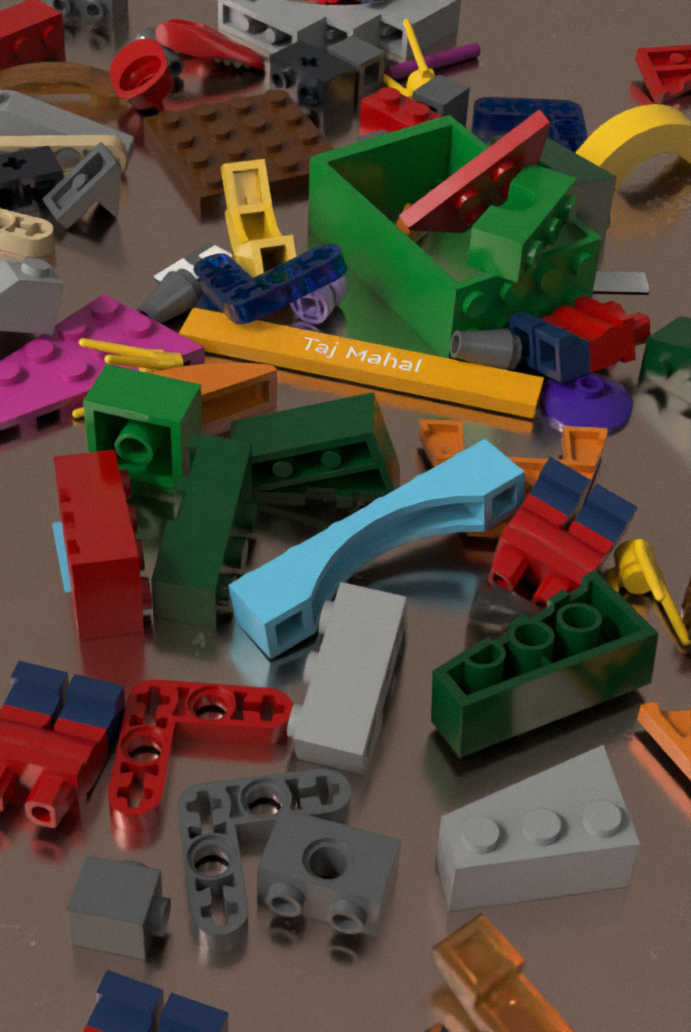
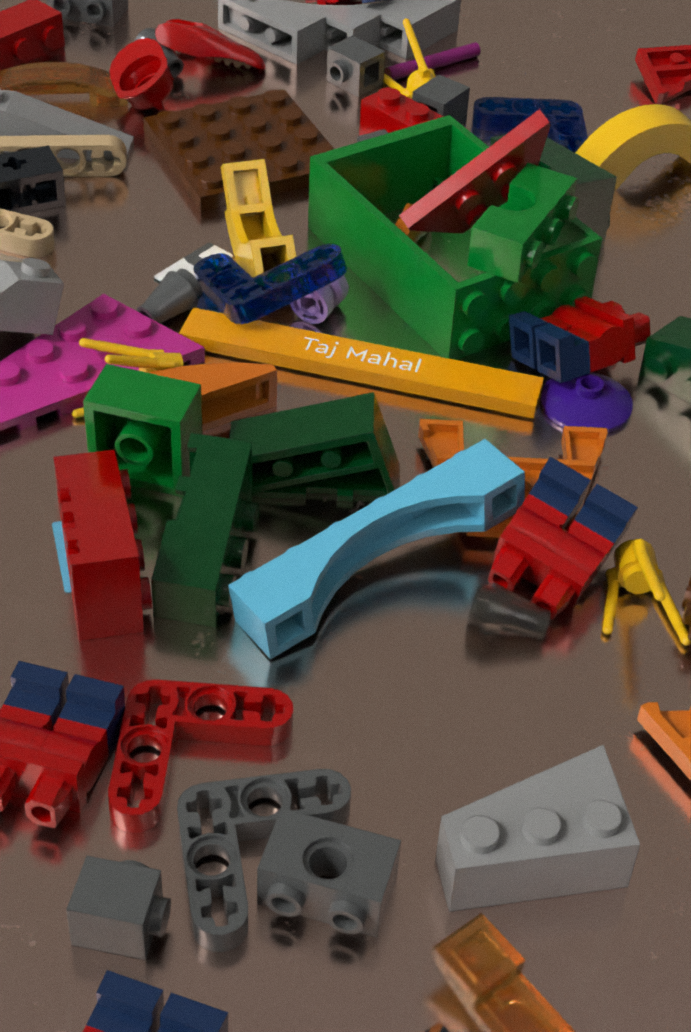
(90, 181): dark grey slope -> none
(312, 77): black brick -> none
(349, 678): light grey wedge -> none
(487, 347): dark grey cone -> none
(544, 668): dark green wedge -> none
(620, 282): white sticker -> none

